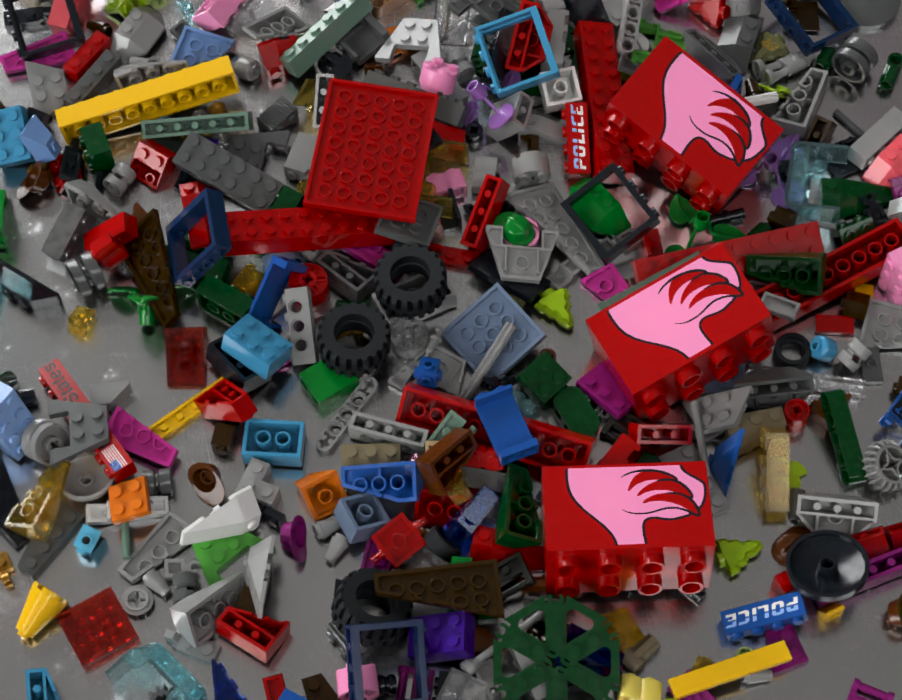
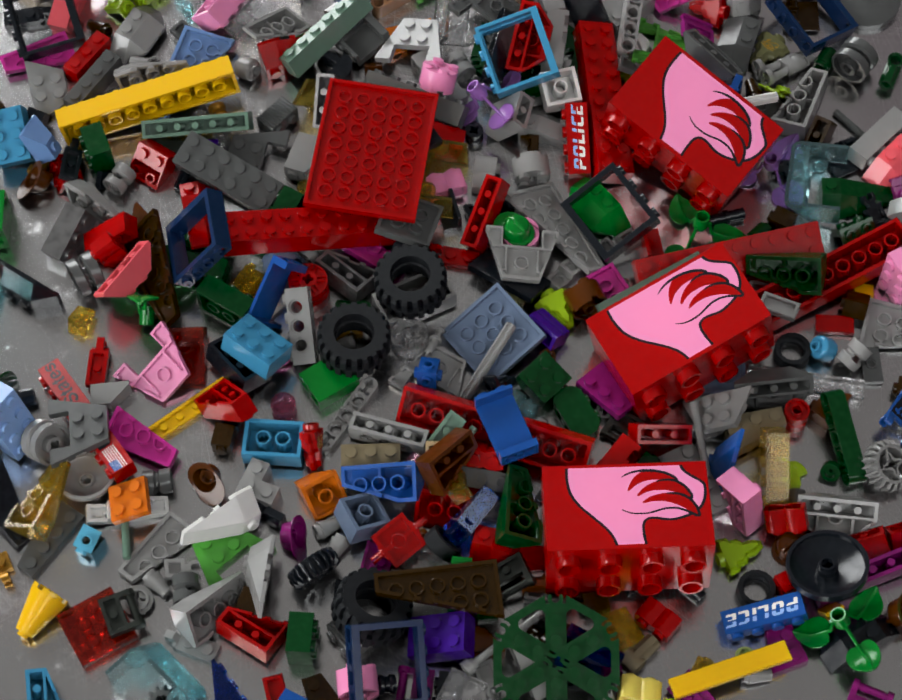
(98, 363): none -> red hinge
(115, 616): none -> pearl dark grey plate
(128, 274): none -> coral wedge
(163, 373): none -> bright pink wing
(284, 407): none -> clear pink wheel
(301, 638): none -> dark green brick
(312, 444): none -> red rock
(313, 568): none -> black gear
(554, 330): none -> dark purple brick
(583, 298): none -> reddish brown brick
(595, 602): none -> dark brown brick
(657, 619): none -> red brick
(691, 22): none -> magenta plate
(743, 499): none -> bright pink wedge
(754, 575): none -> black tyre
(786, 518): none -> red brick
(830, 471): none -> dark green tile
(835, 652): none -> black wedge
(866, 605): none -> green plant

